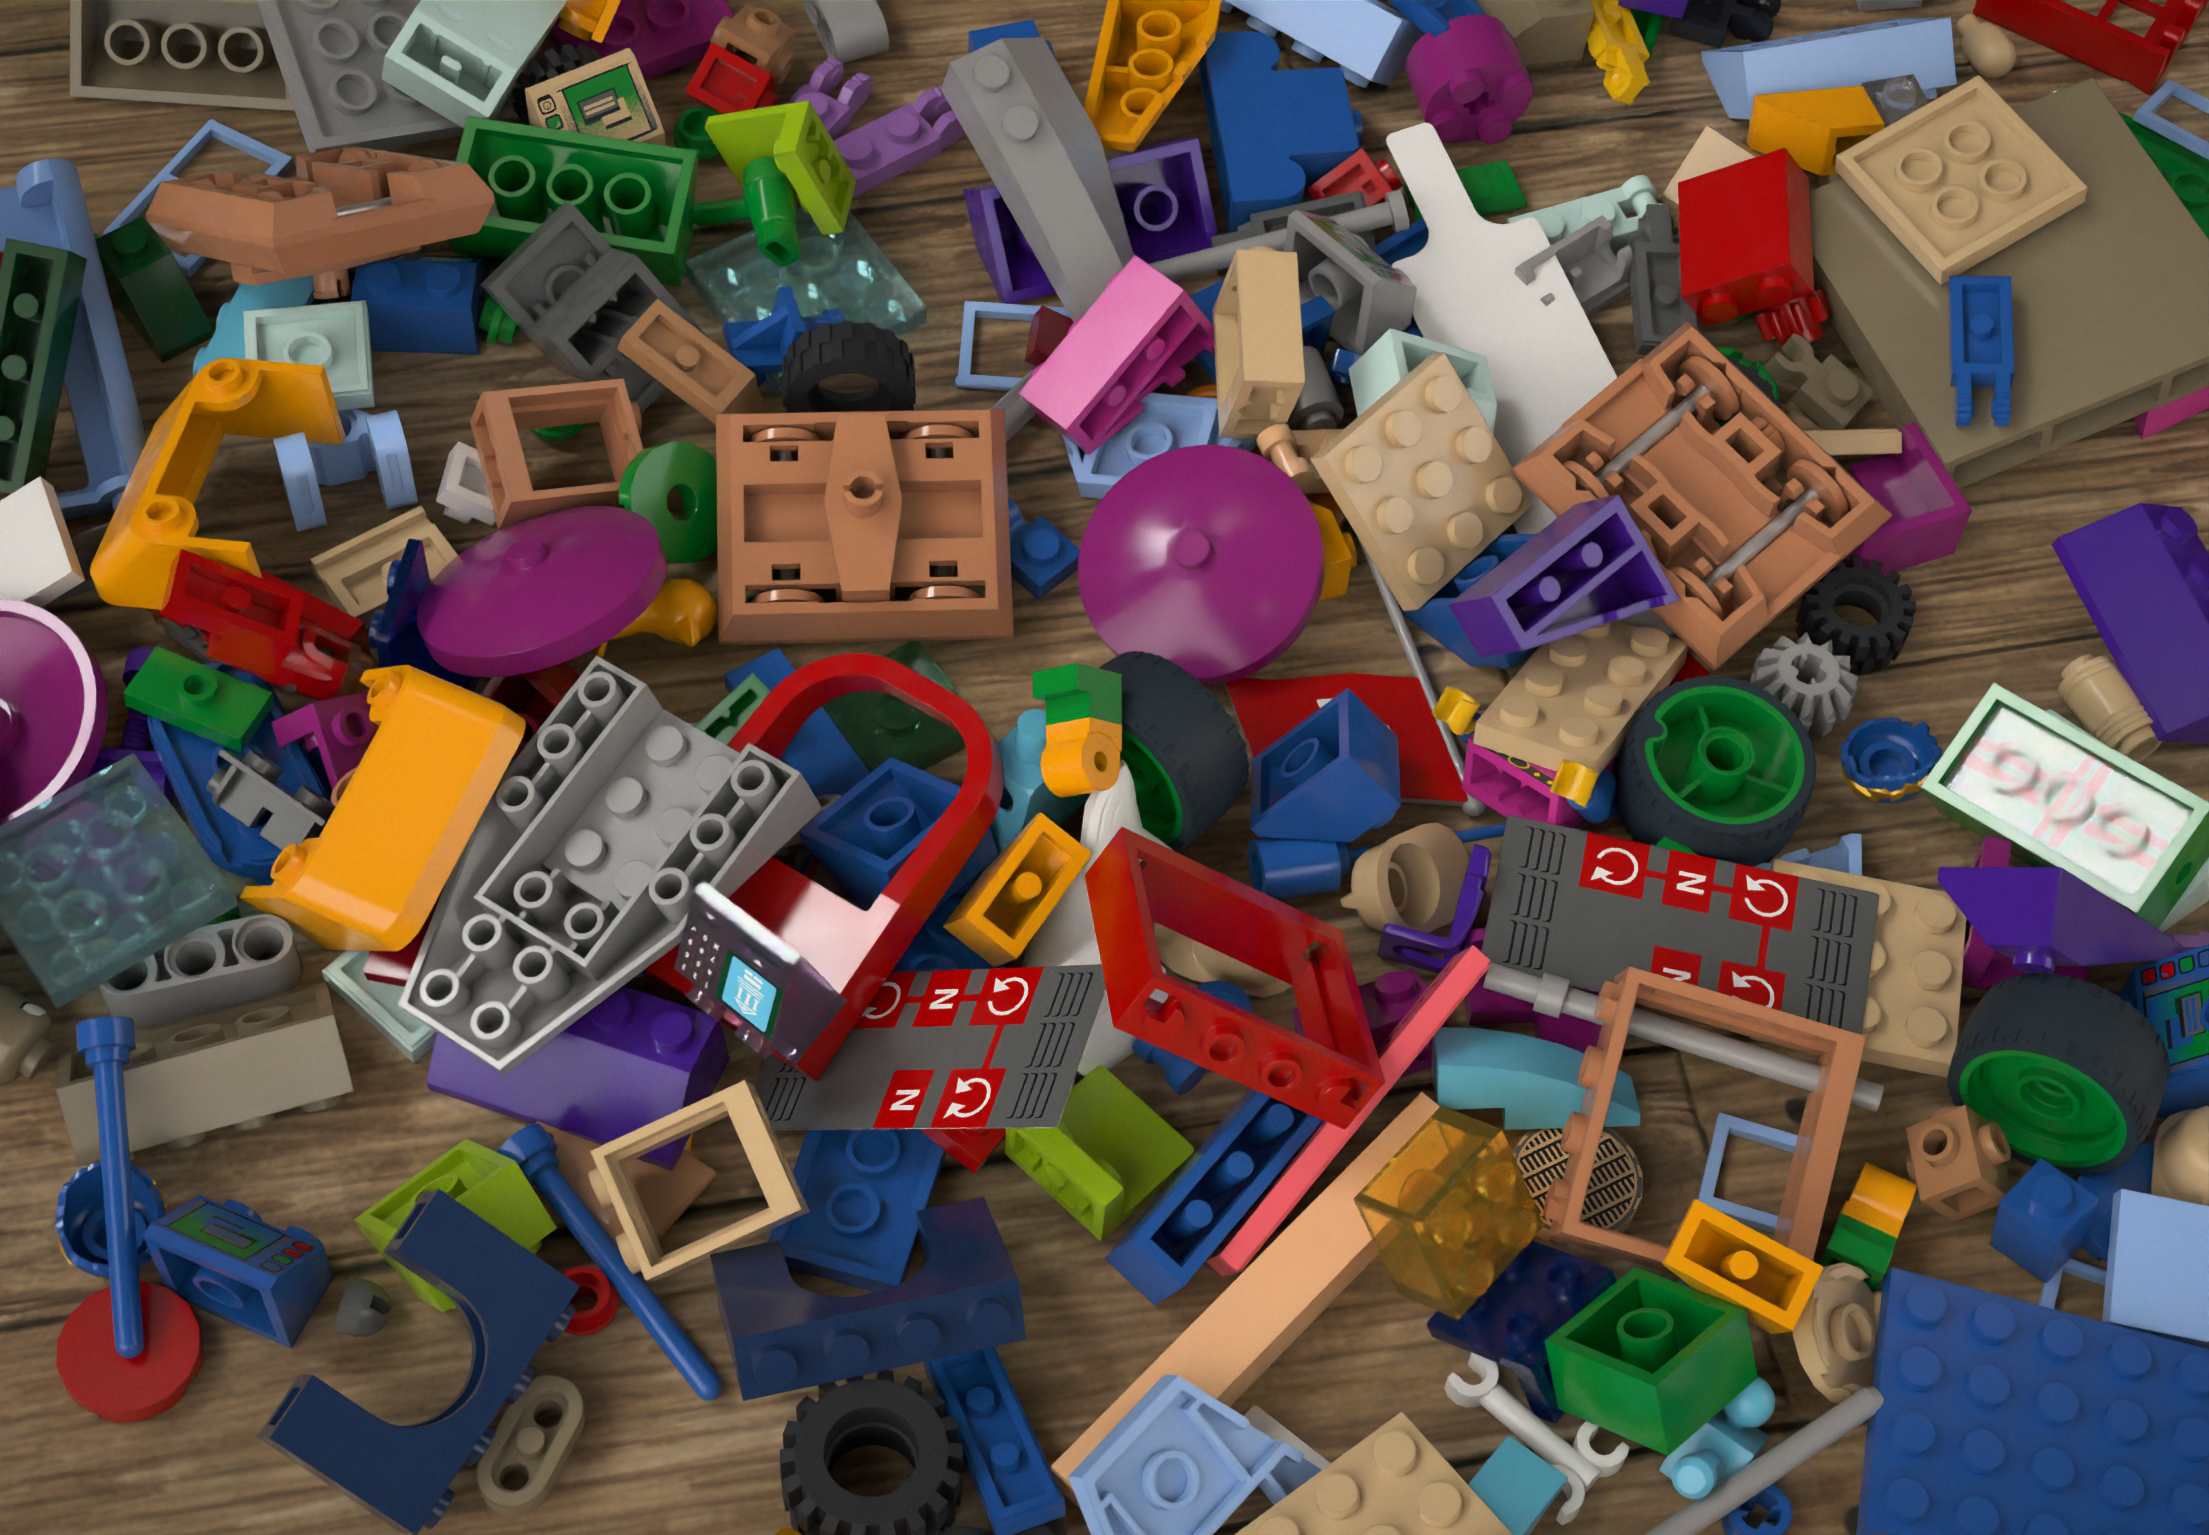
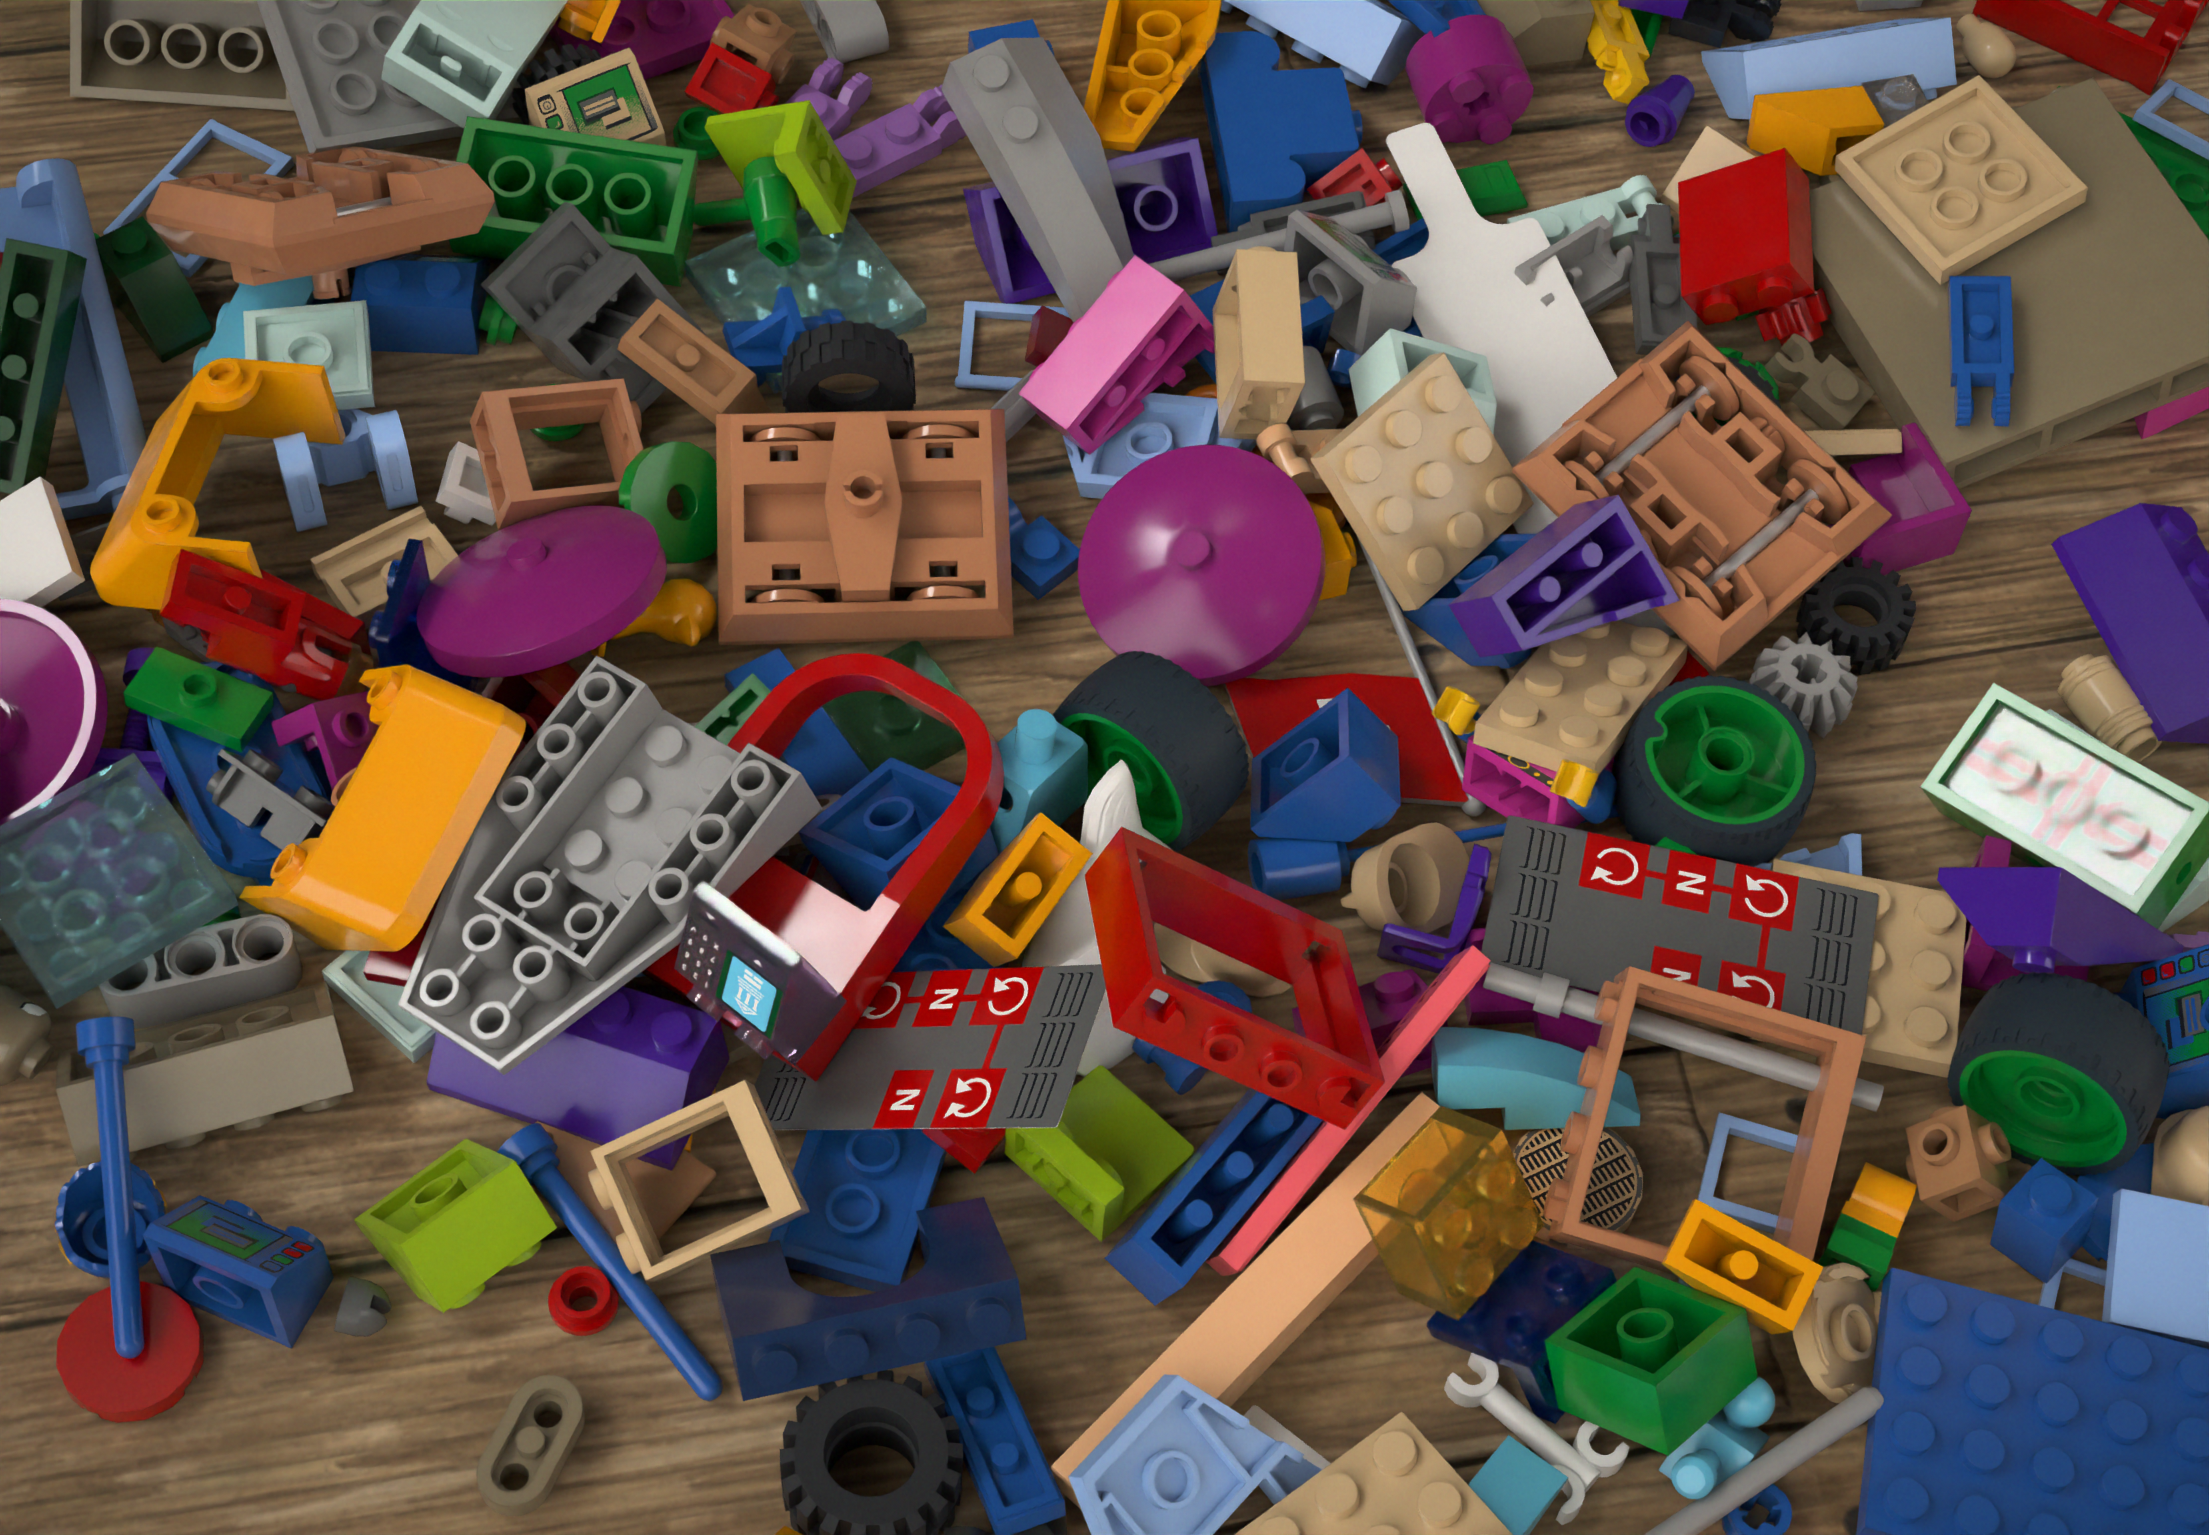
(510, 1309): dark blue arch -> none
(1081, 728): leg -> none
(1659, 111): none -> dark purple cone
(1888, 759): blue hair -> none

